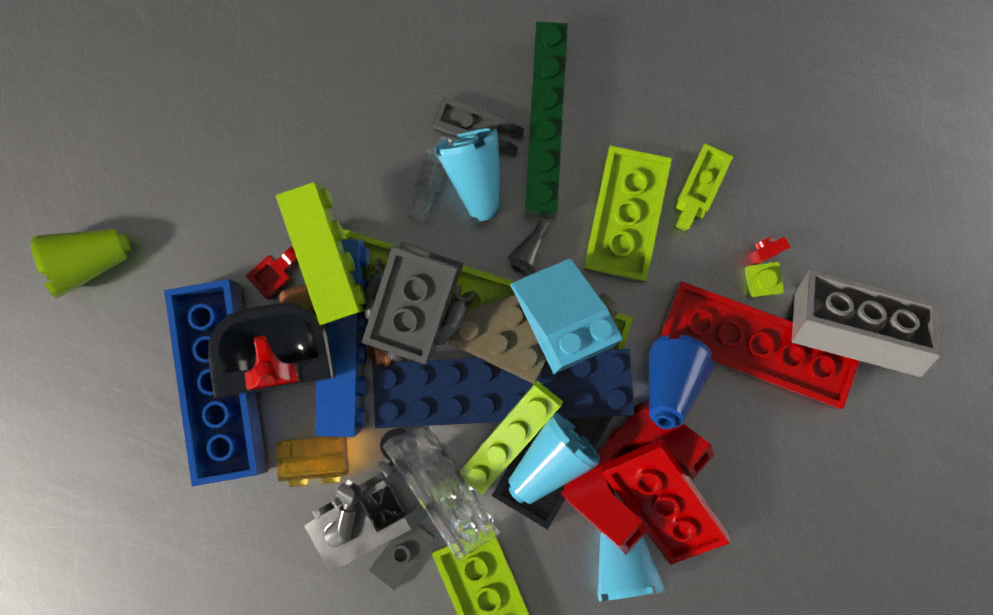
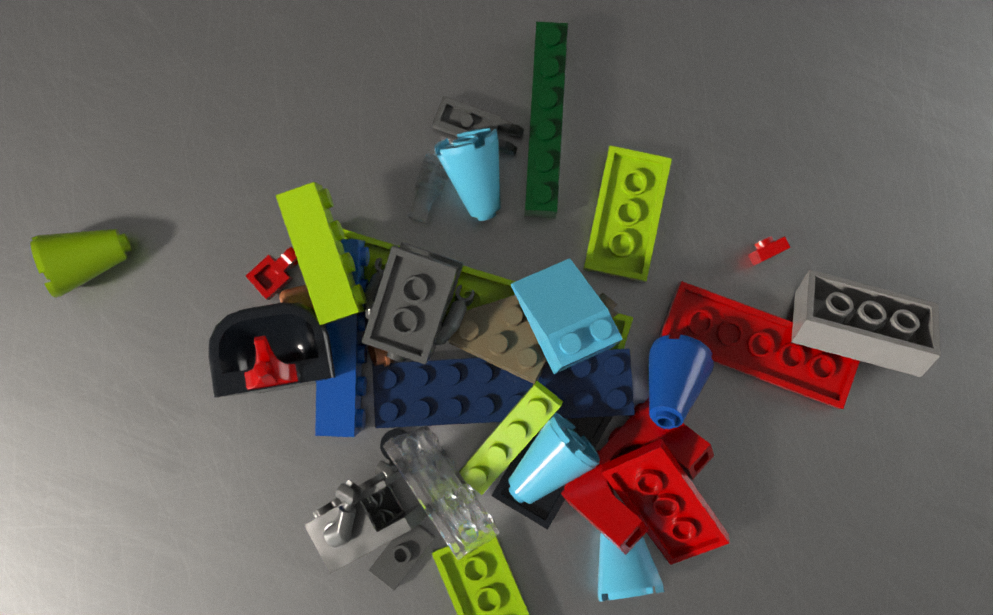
(219, 432): blue brick -> none
(312, 459): clear yellow brick -> none
(527, 254): dark grey cone -> none
(702, 185): lime hinge -> none
(764, 280): lime plate -> none

